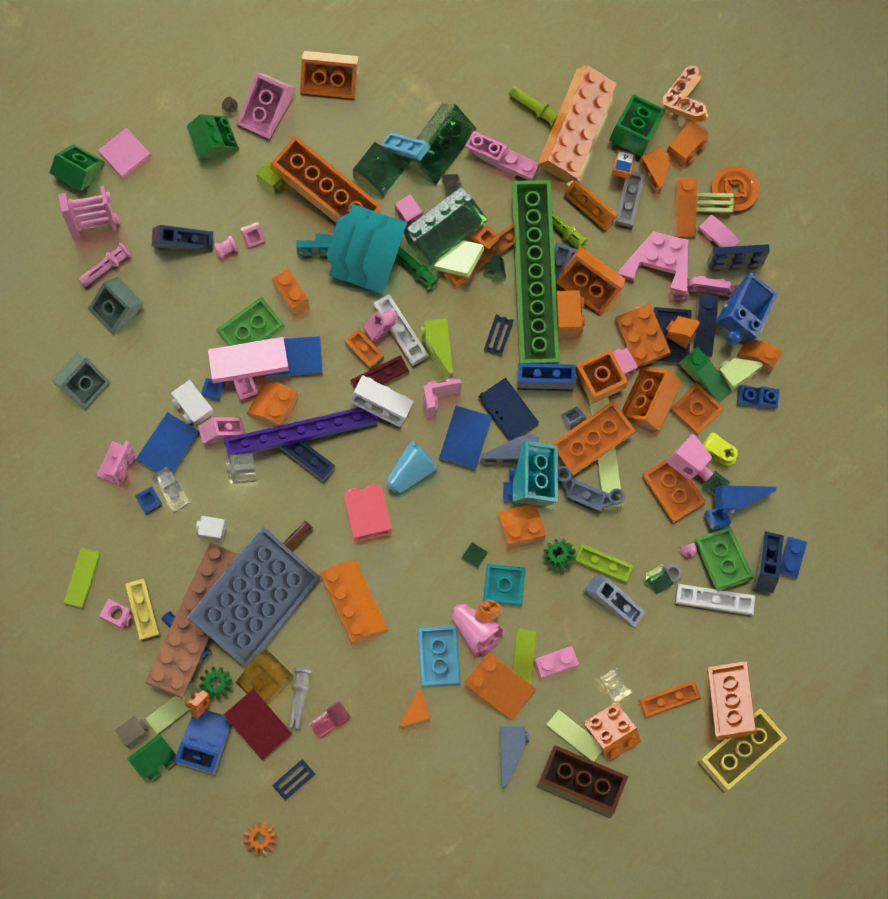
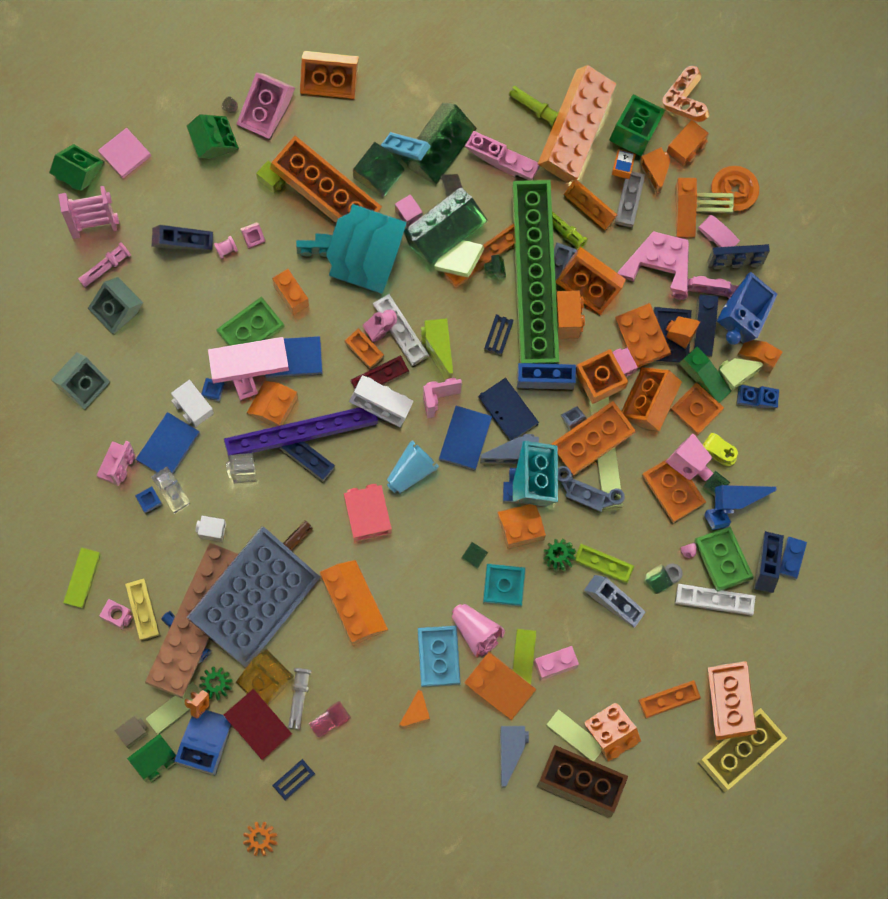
(217, 428): bright pink slope -> none
(420, 271): green pin -> none
(485, 237): orange slope -> none
(488, 611): orange beam -> none
(615, 685): clear bracket -> none

